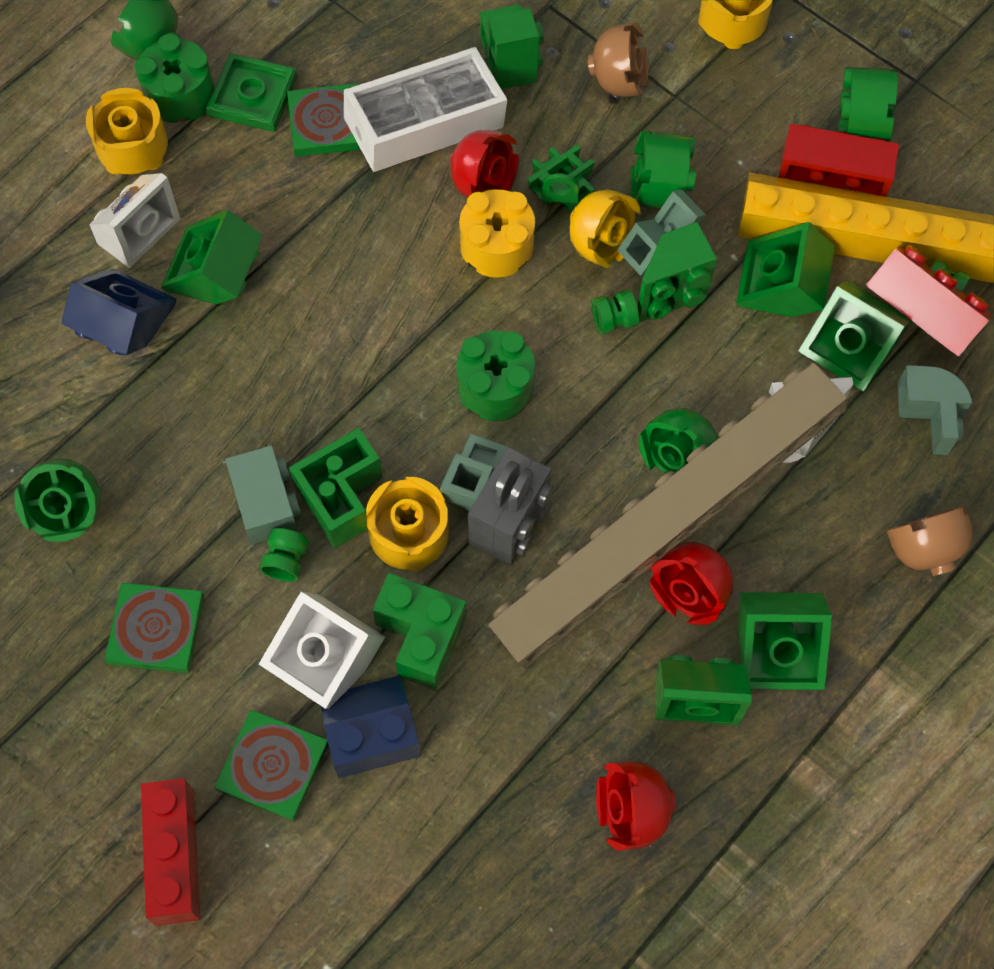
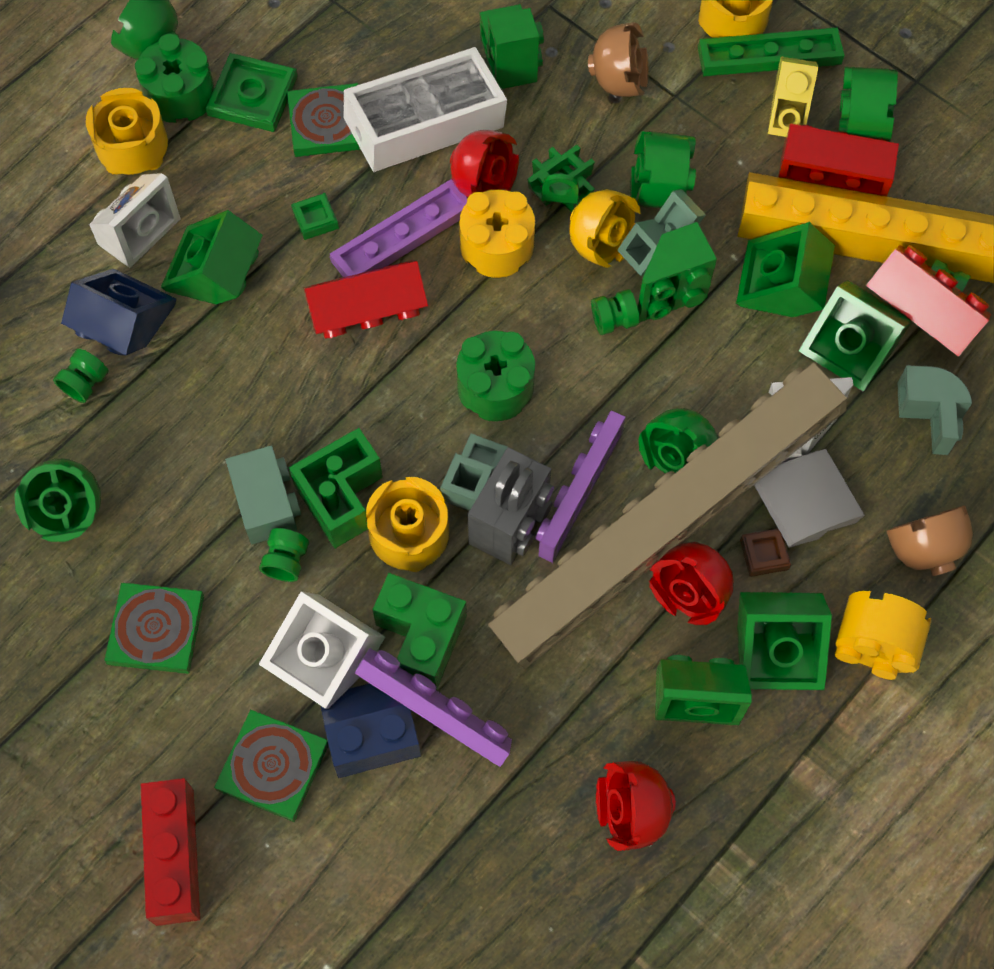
(81, 375): none -> green wheel
(314, 216): none -> green tile
(366, 298): none -> red brick
(401, 231): none -> medium lavender plate
(447, 714): none -> medium lavender plate
(572, 499): none -> medium lavender plate
(764, 51): none -> green plate
(765, 552): none -> reddish brown tile
(792, 94): none -> light yellow slope
(808, 498): none -> light grey slope
(883, 634): none -> yellow brick

